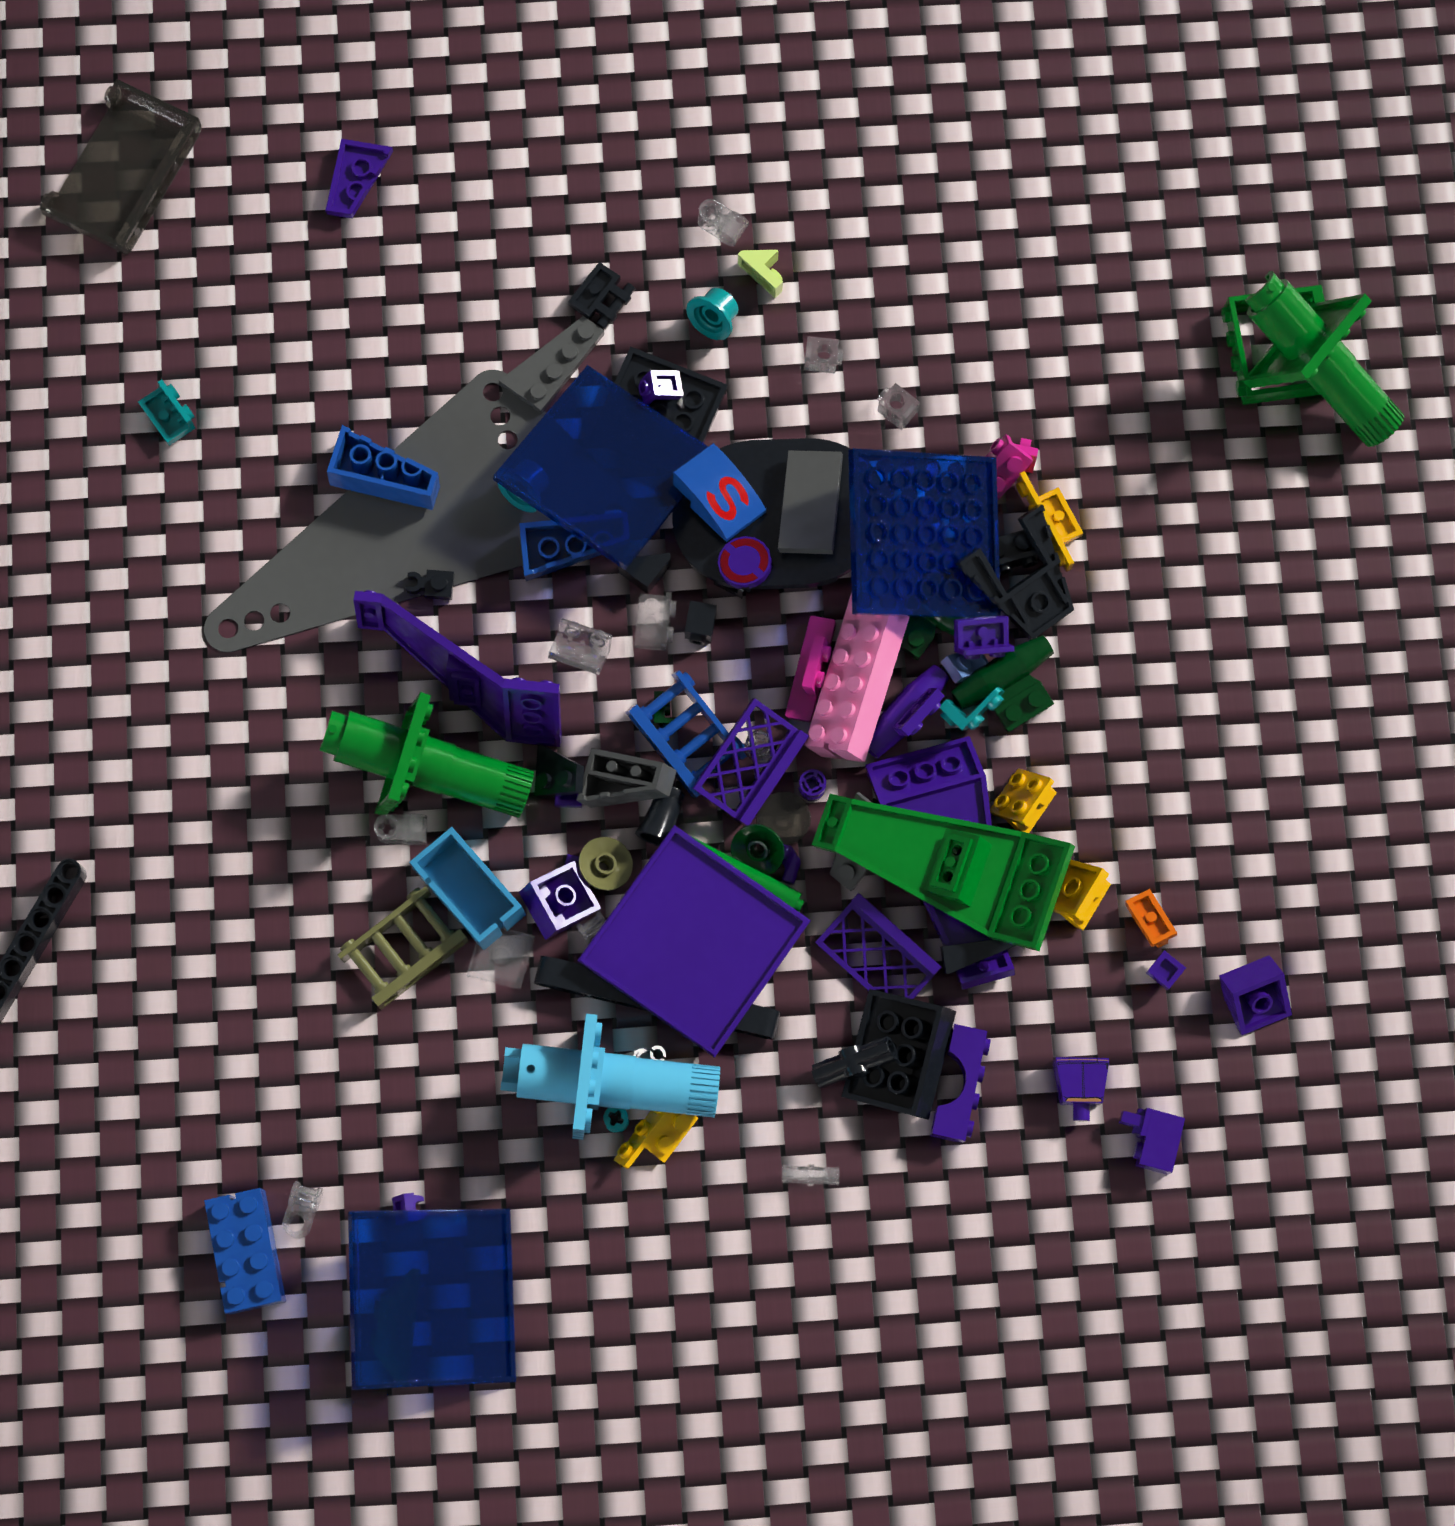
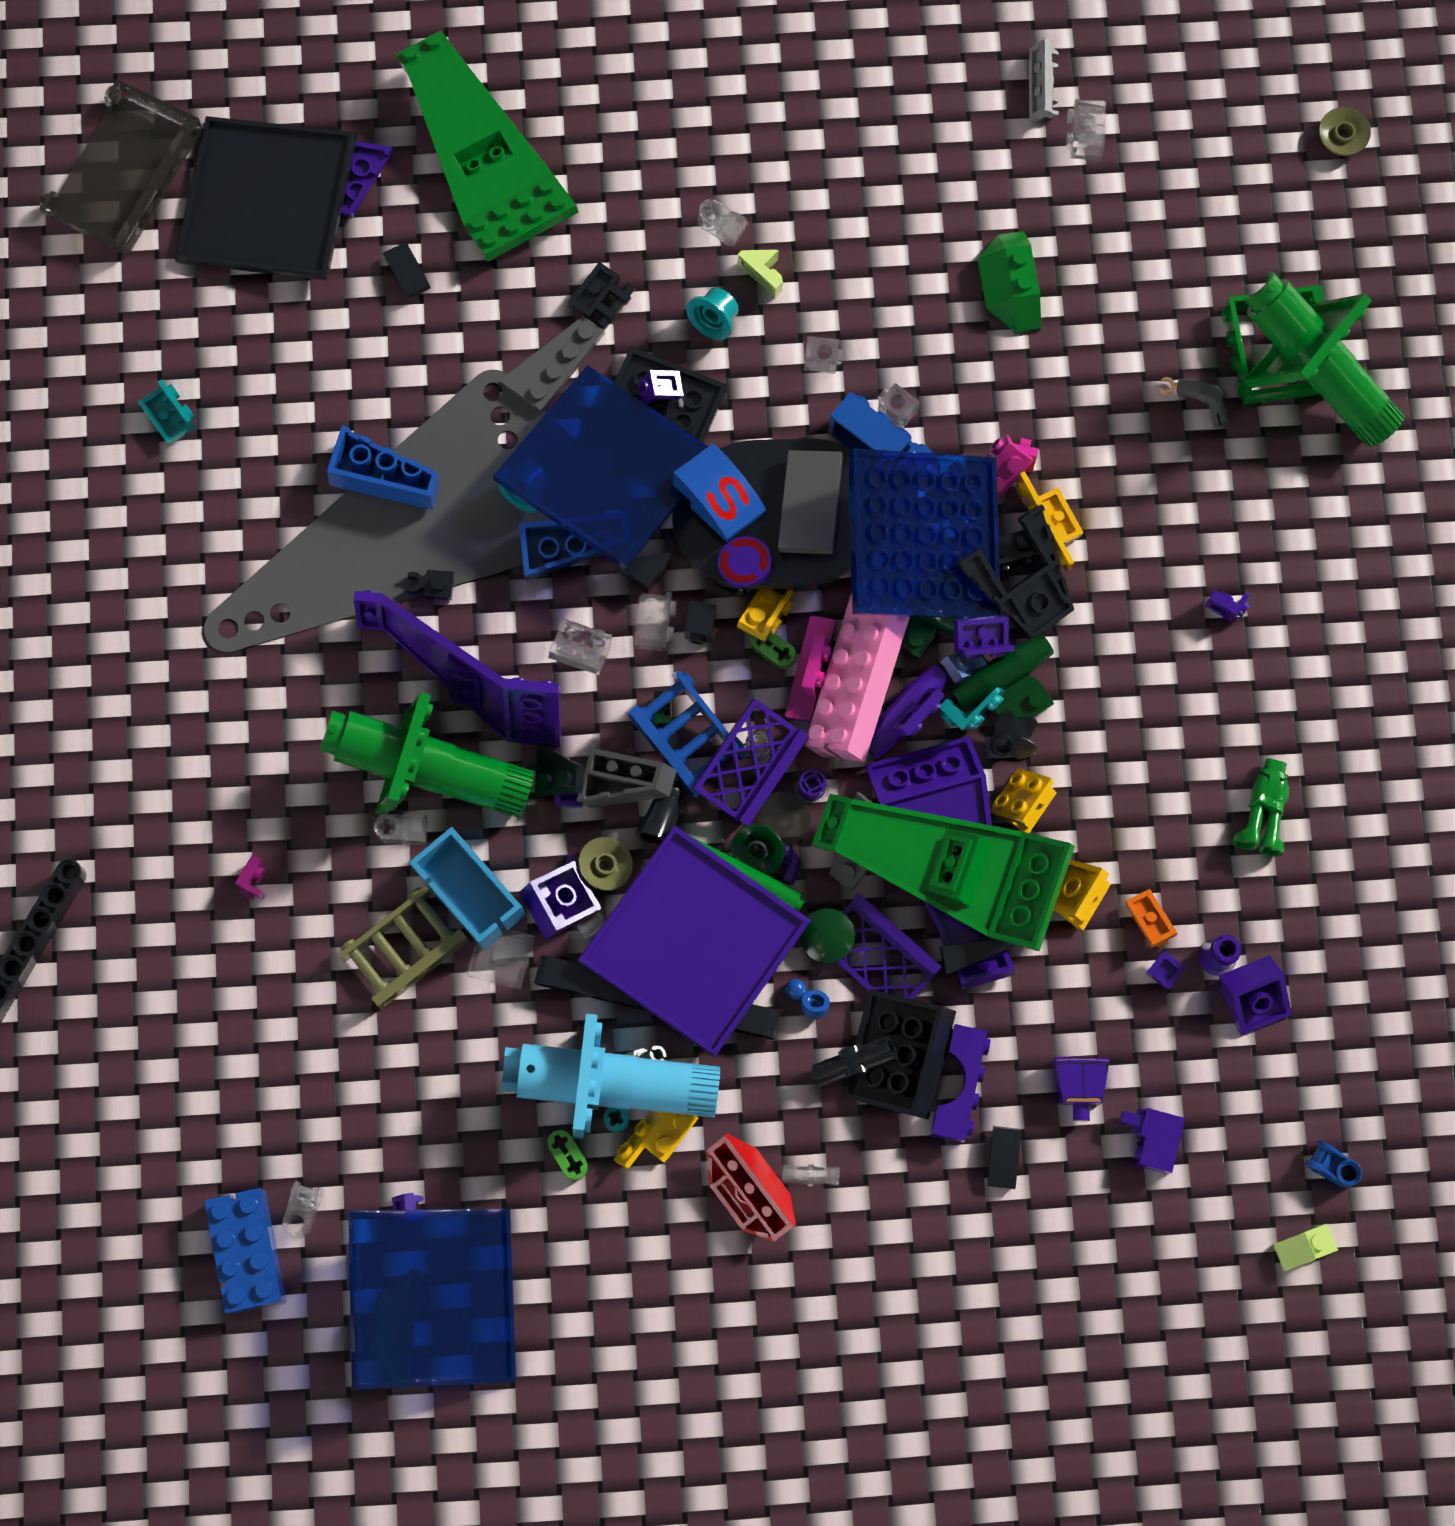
(251, 874): none -> magenta bracket
(266, 198): none -> black tile
(406, 270): none -> black slope
(489, 165): none -> green wing
(573, 1151): none -> bright green beam
(749, 1188): none -> red wedge
(764, 613): none -> yellow bracket
(772, 656): none -> bright green beam
(814, 1002): none -> blue plate
(828, 936): none -> dark green dish
(863, 428): none -> blue piece
(1004, 1157): none -> black slope
(1011, 282): none -> green wedge
(1017, 735): none -> black plate
(1042, 81): none -> light grey plate
(1090, 115): none -> clear brick
(1203, 391): none -> dark grey arm
(1211, 958): none -> dark purple plant
(1223, 605): none -> dark purple bracket
(1268, 794): none -> green piece
(1305, 1247): none -> yellowish green slope
(1332, 1165): none -> blue piece
(1346, 121): none -> olive dish

